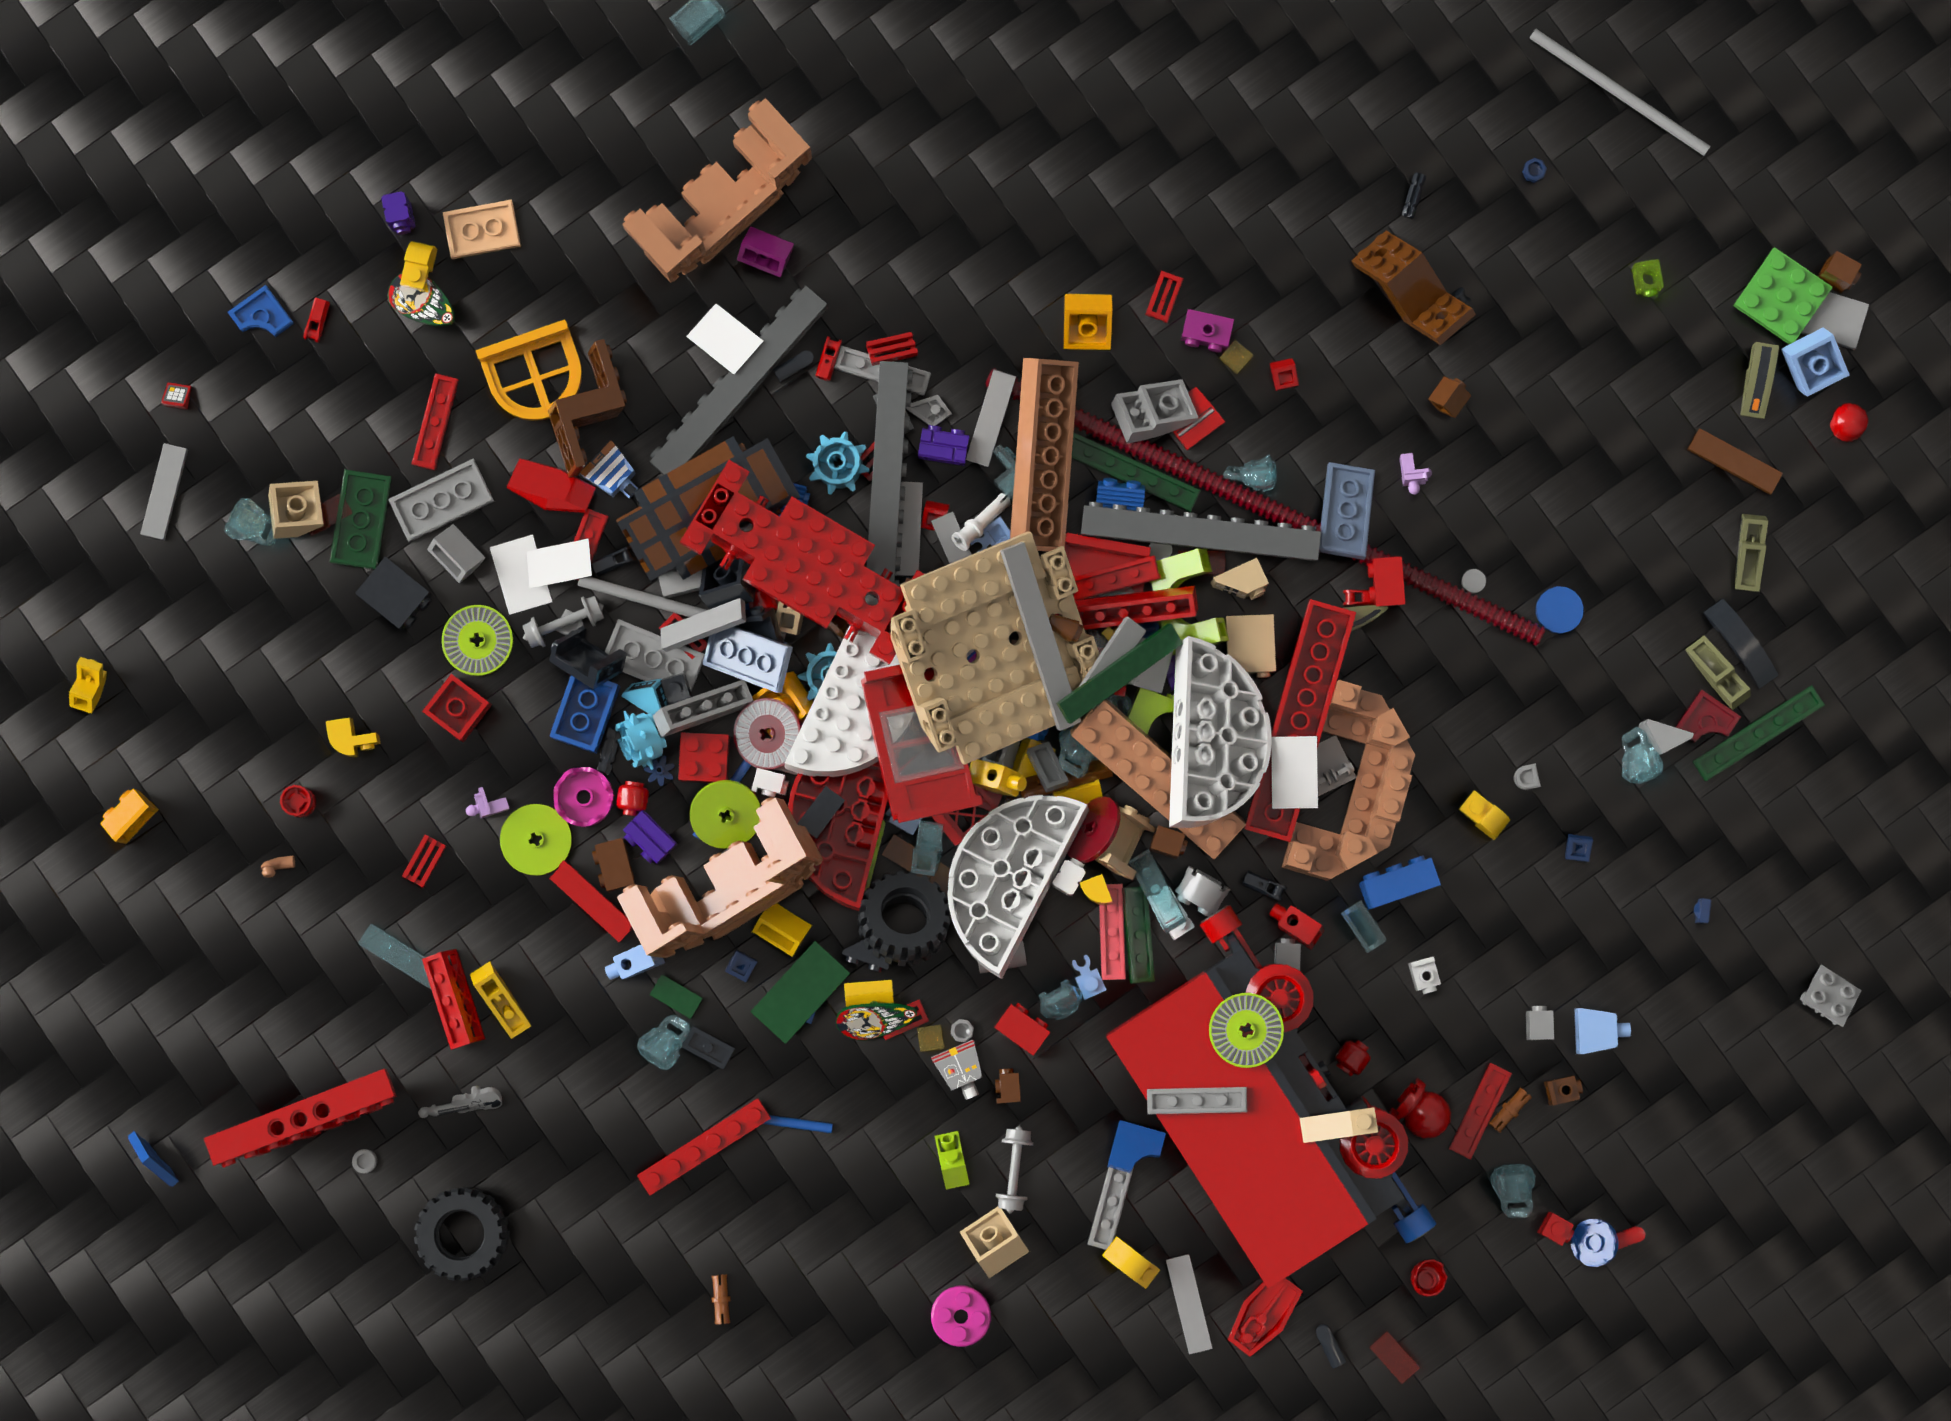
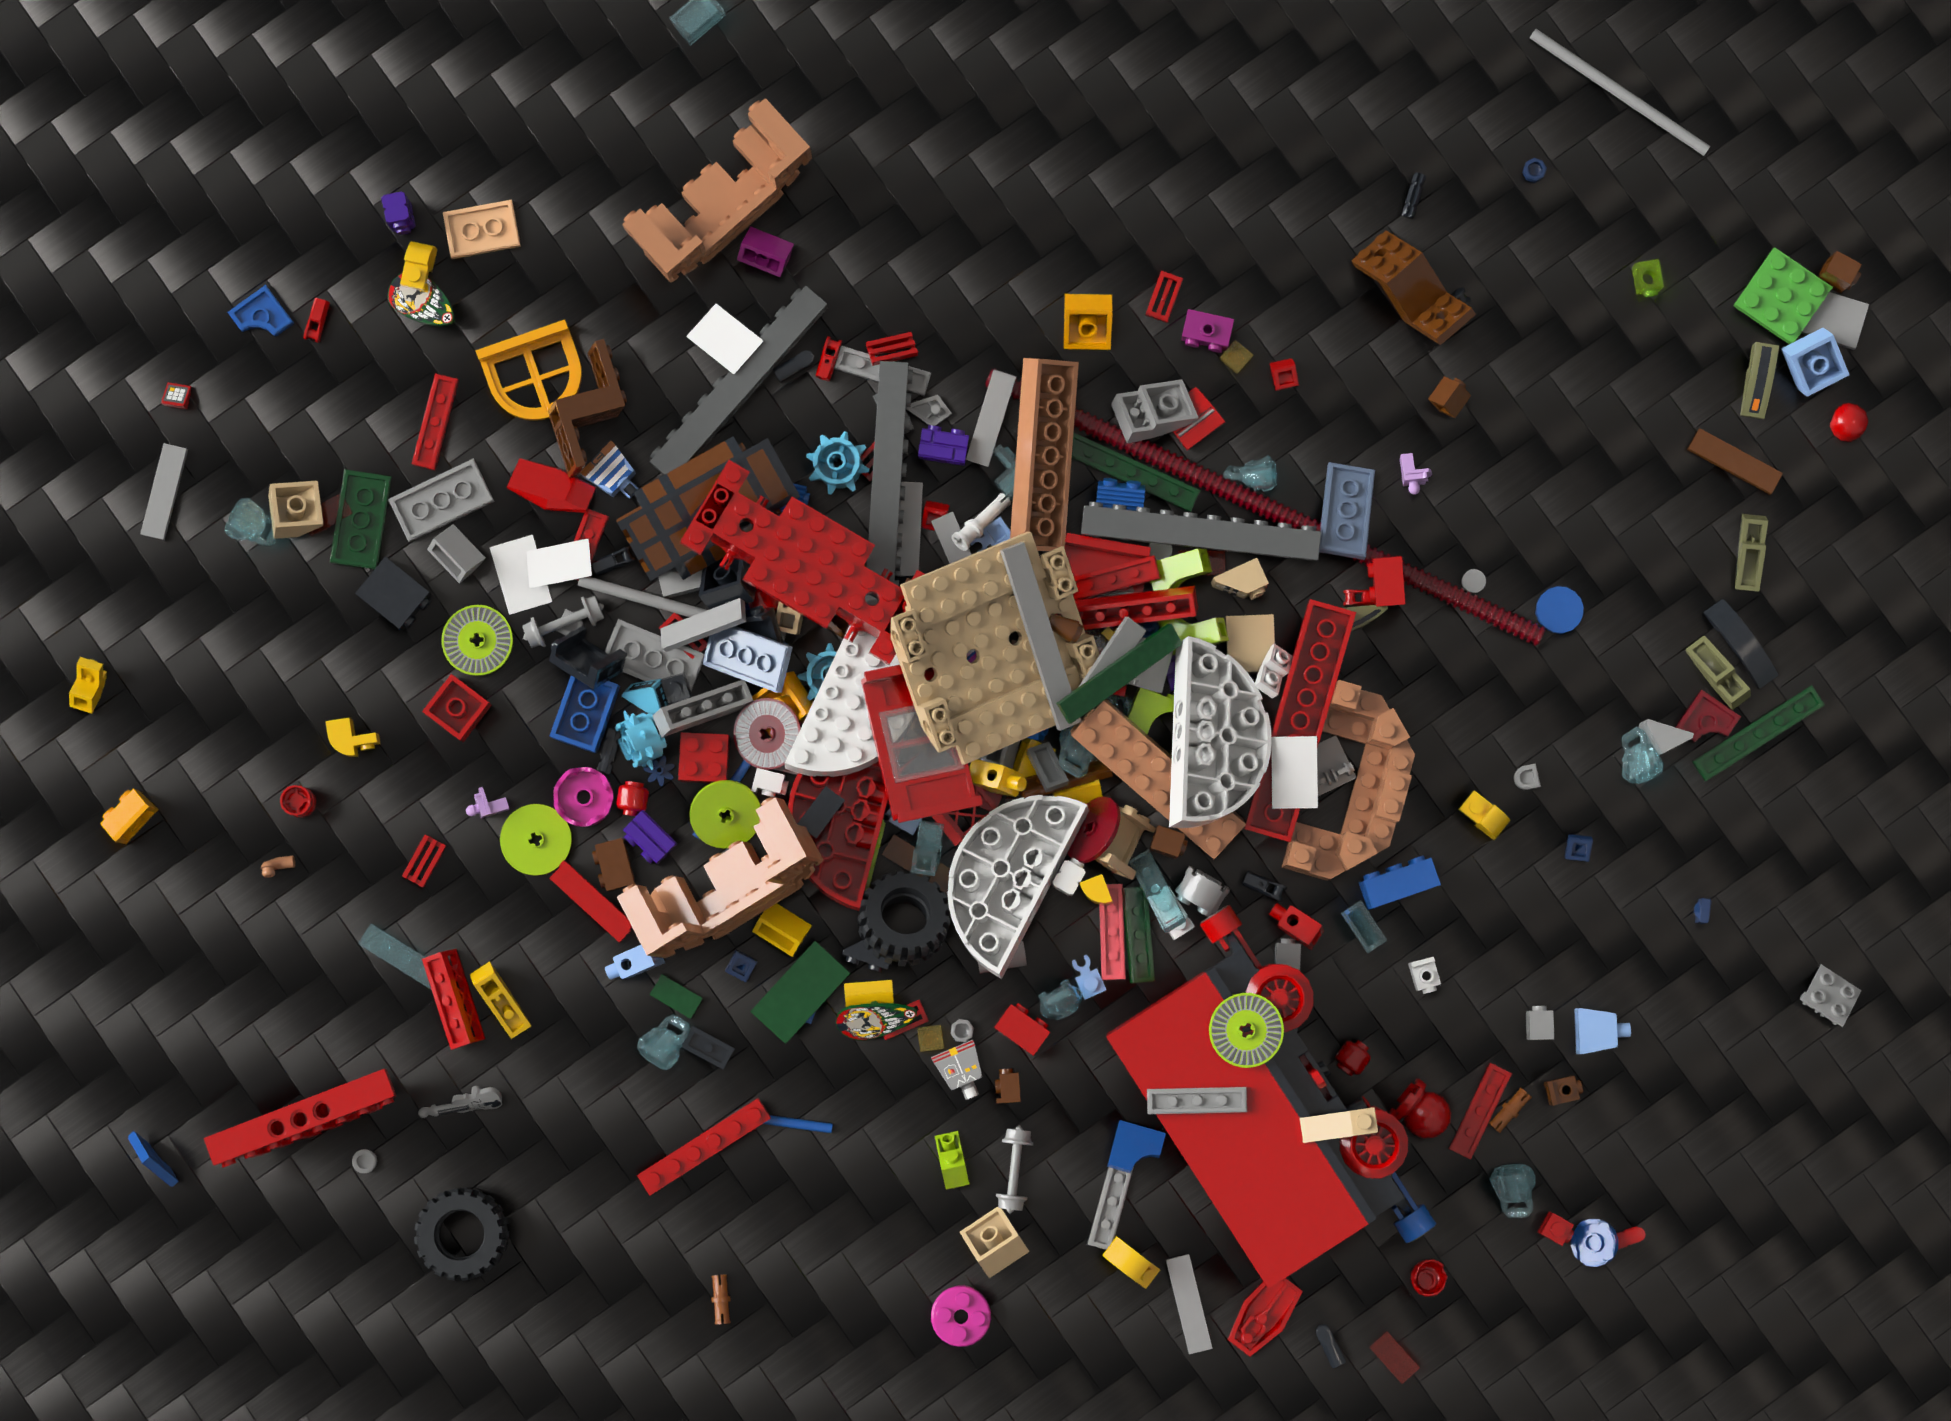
(1274, 667): none -> white slope

